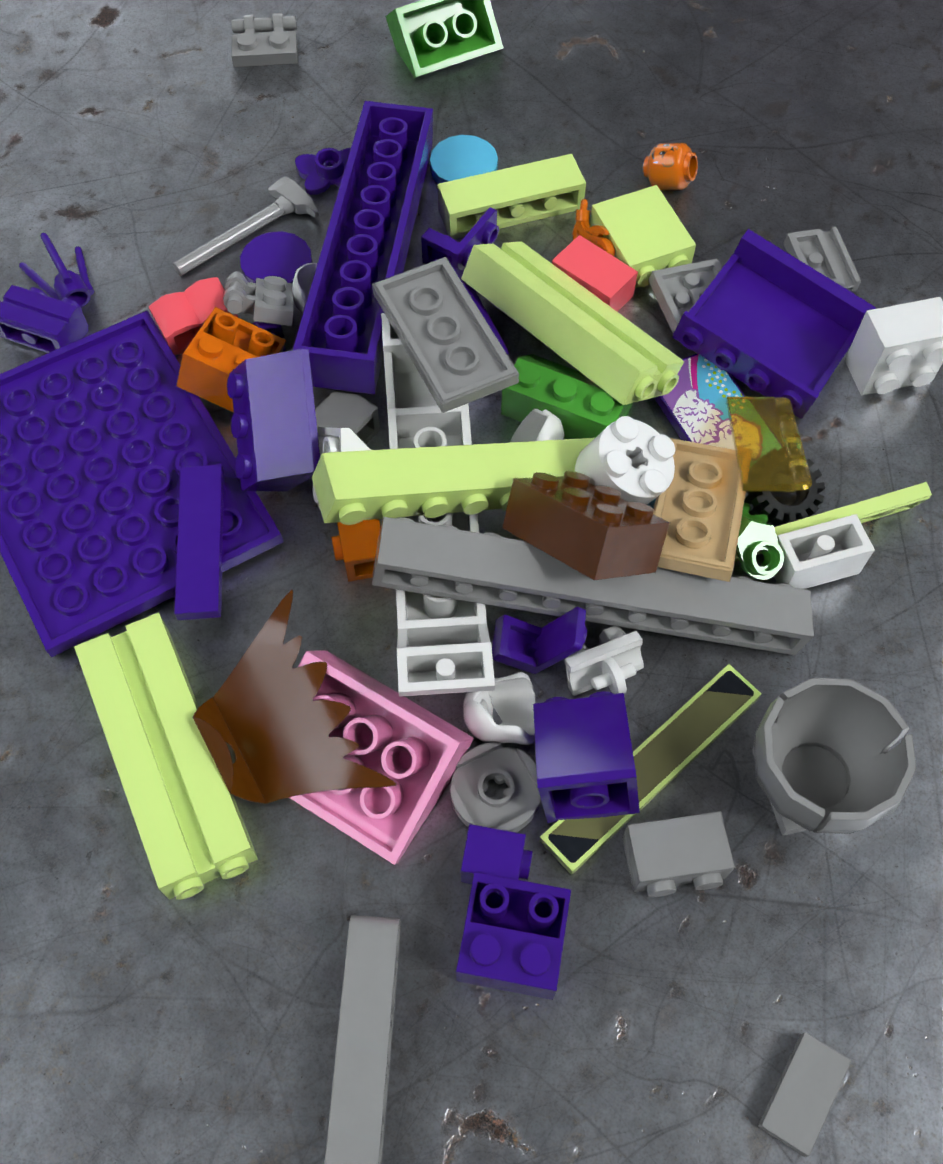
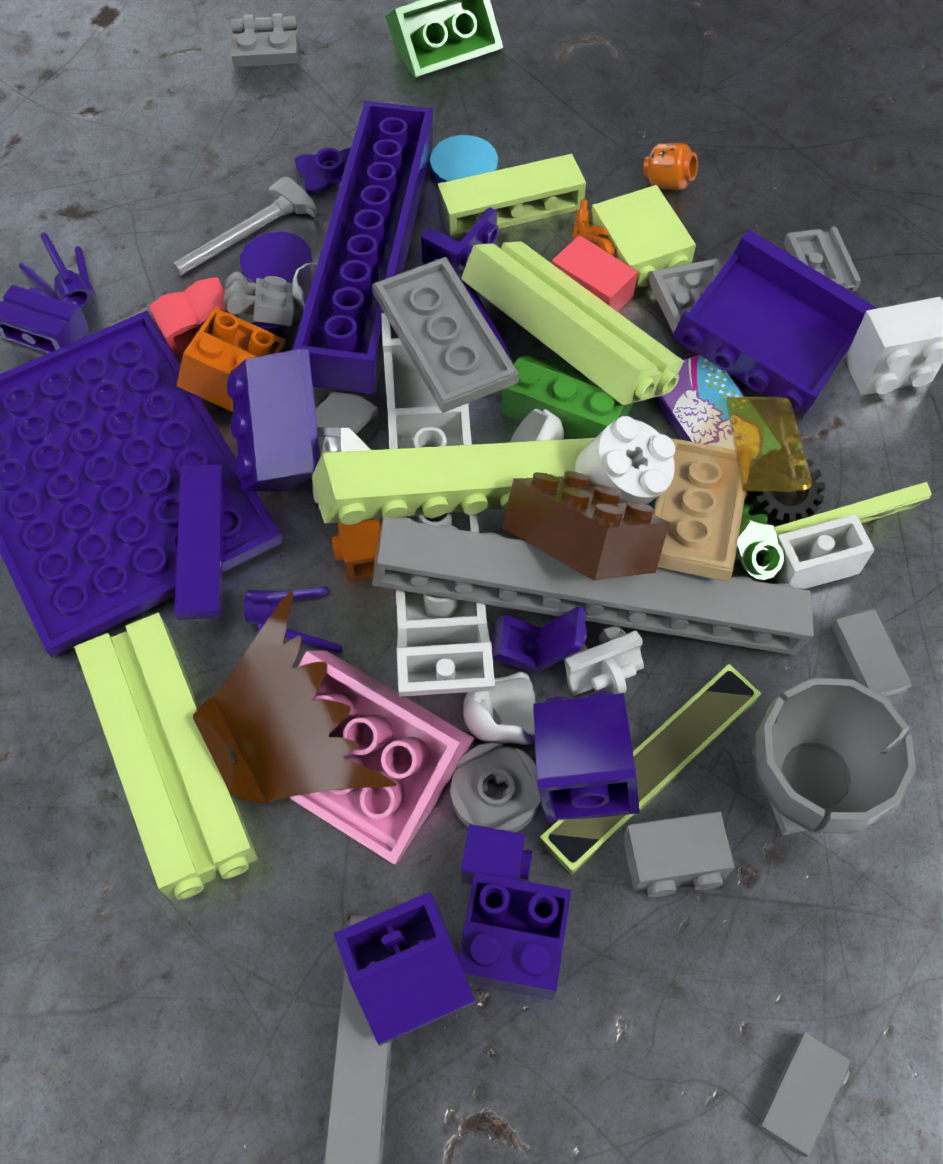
(262, 603): none -> dark purple plant
(404, 968): none -> dark purple slope
(871, 653): none -> light grey tile

